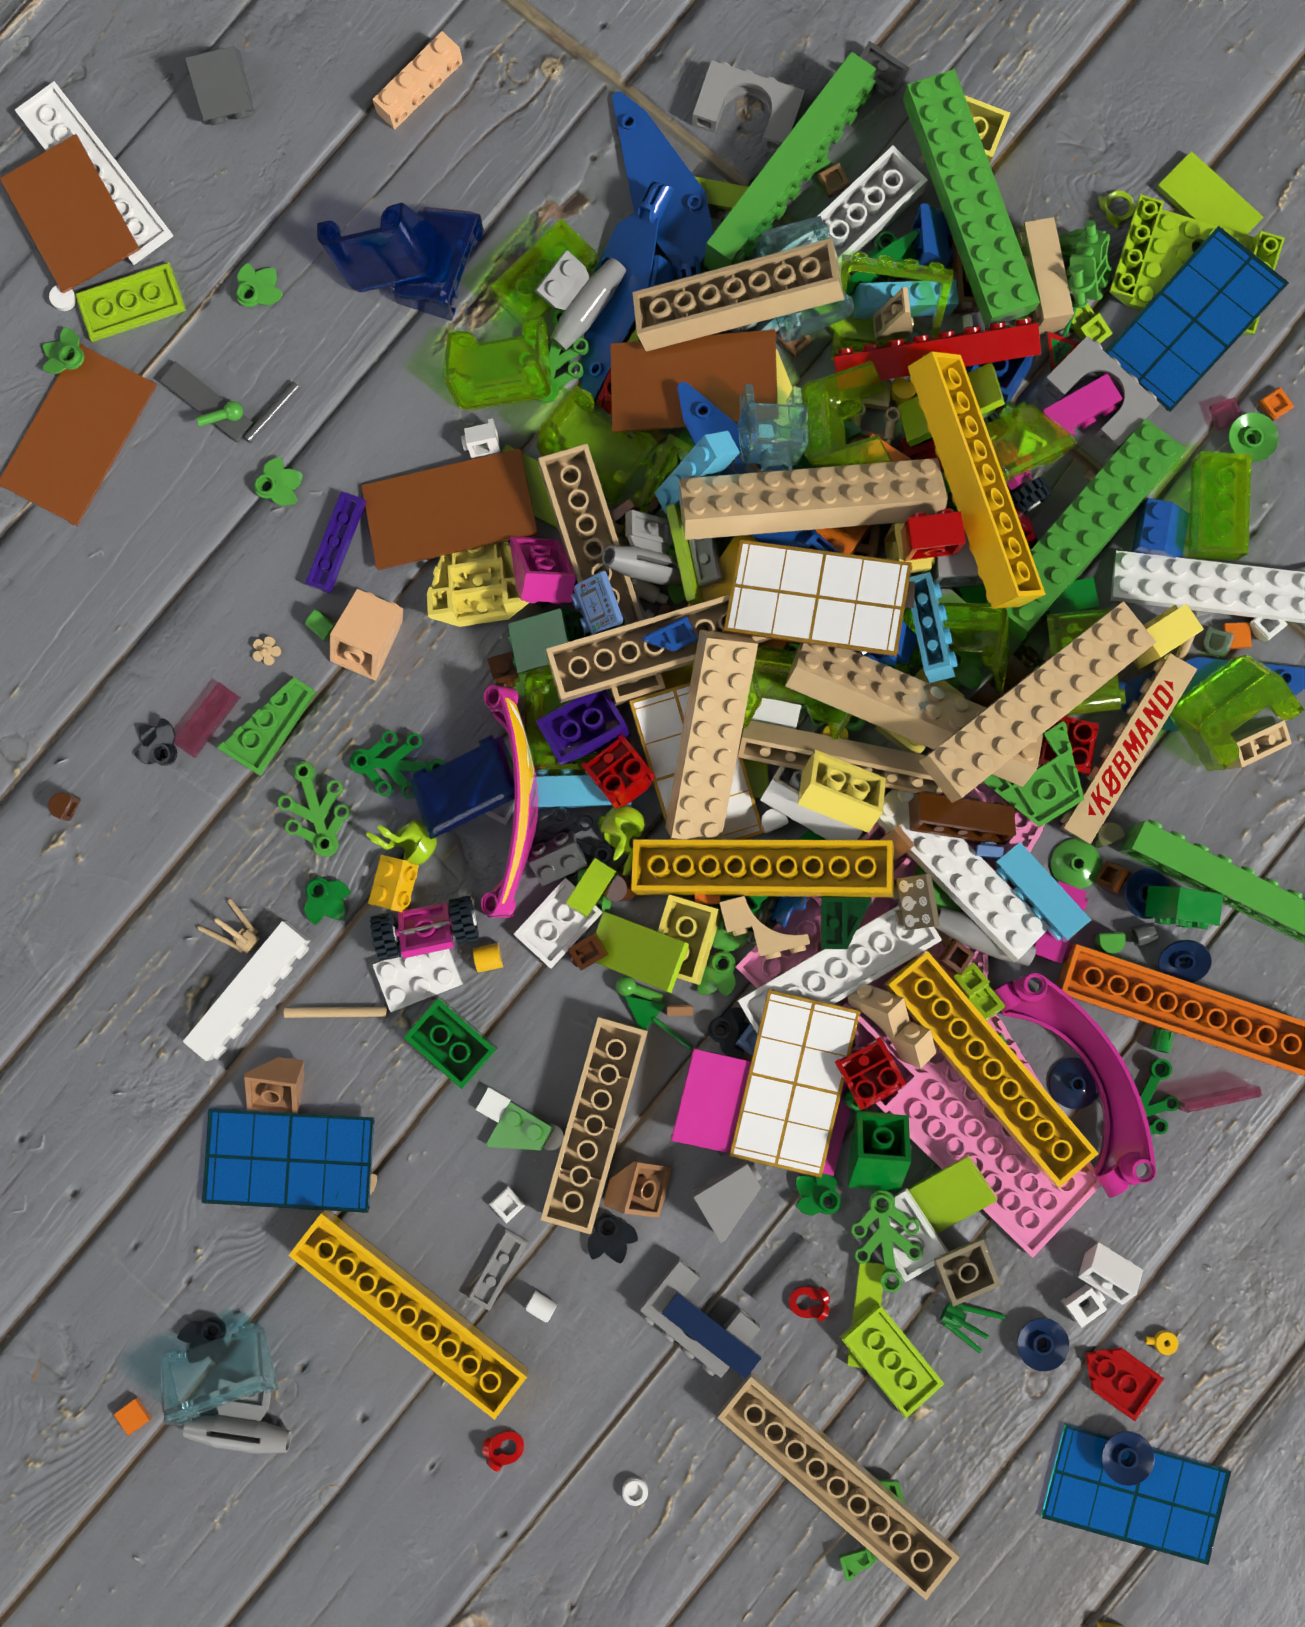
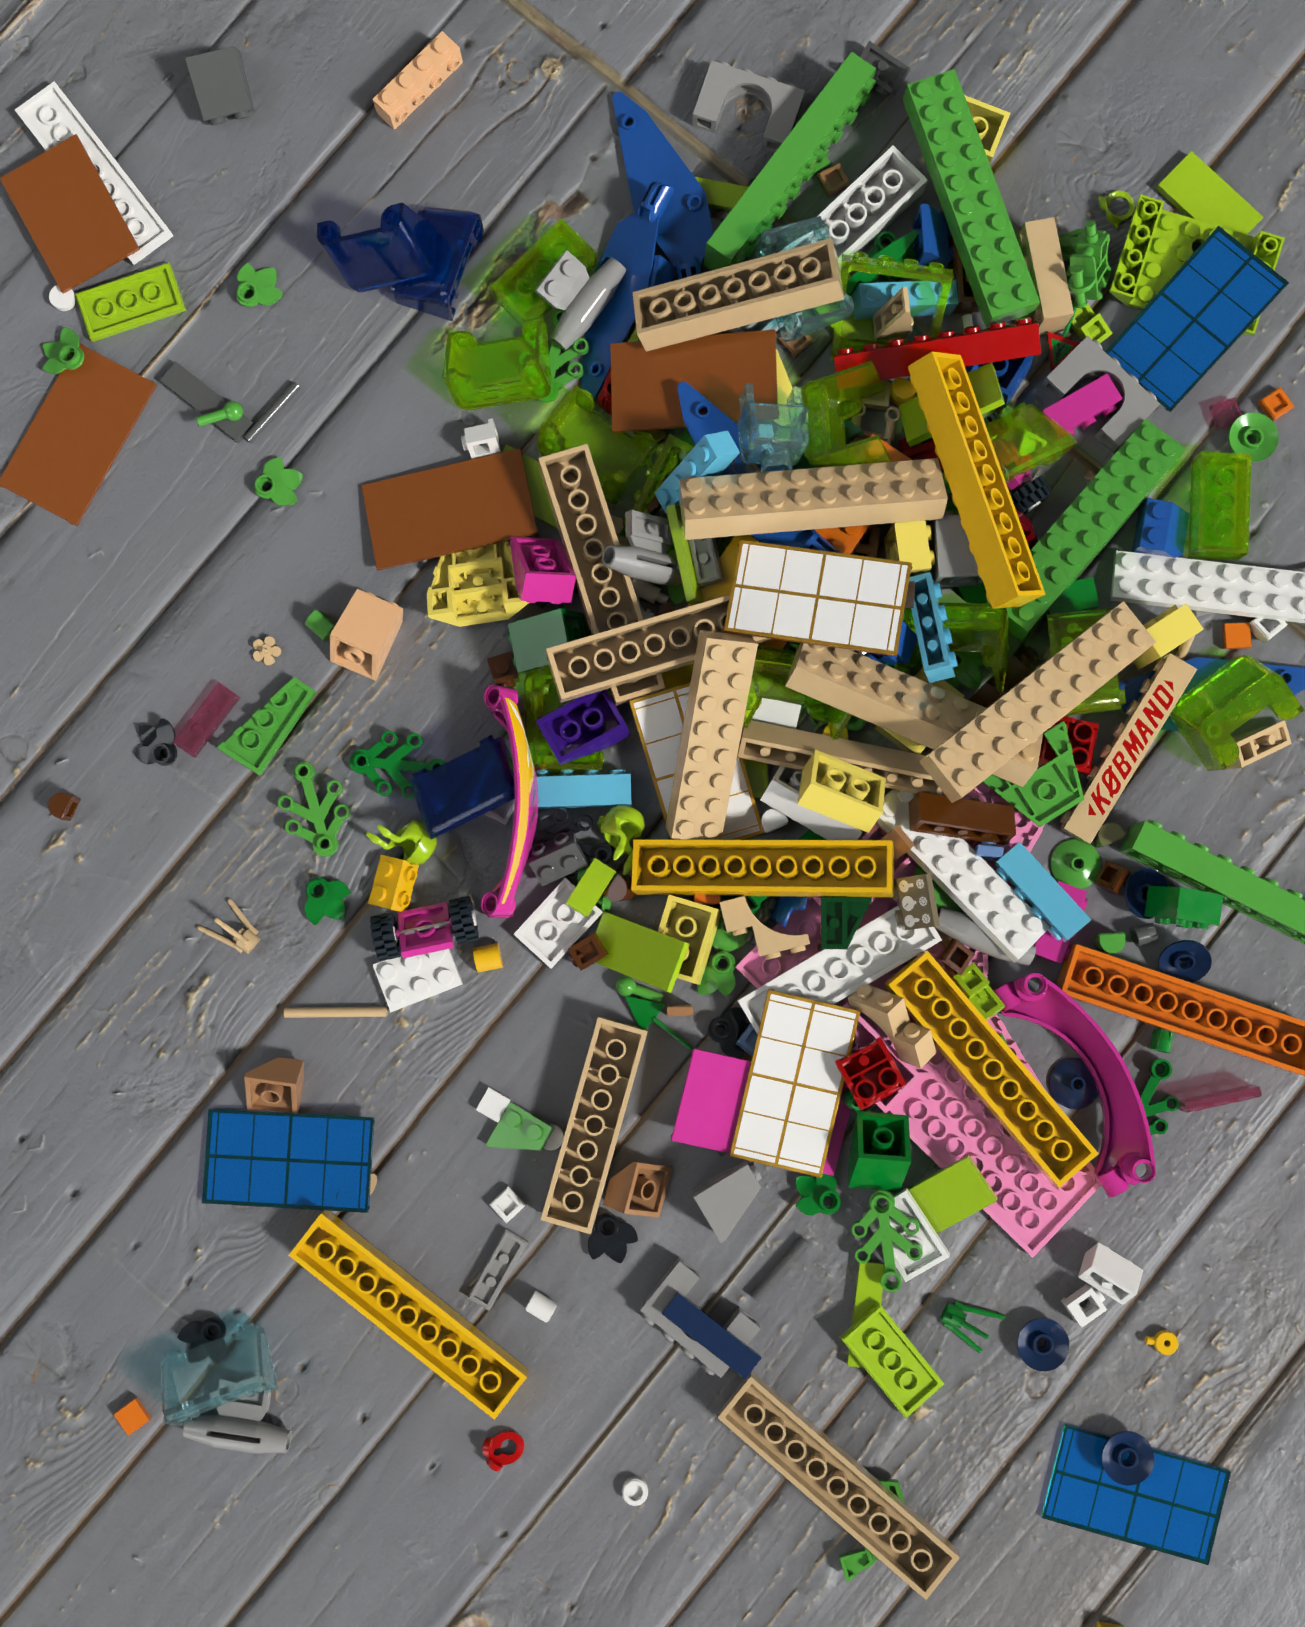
(247, 991): white brick -> none
(335, 542): dark purple plate -> none
(451, 1042): green brick -> none
(597, 604): medium blue slope -> none
(618, 514): reddish brown tile -> none
(620, 773): red slope -> none
(672, 636): blue tile -> none
(819, 1312): red piece -> none
(932, 535): red brick -> none
(966, 1272): dark tan slope -> none
(1122, 1380): red tile -> none
(1217, 641): sand green tile -> none

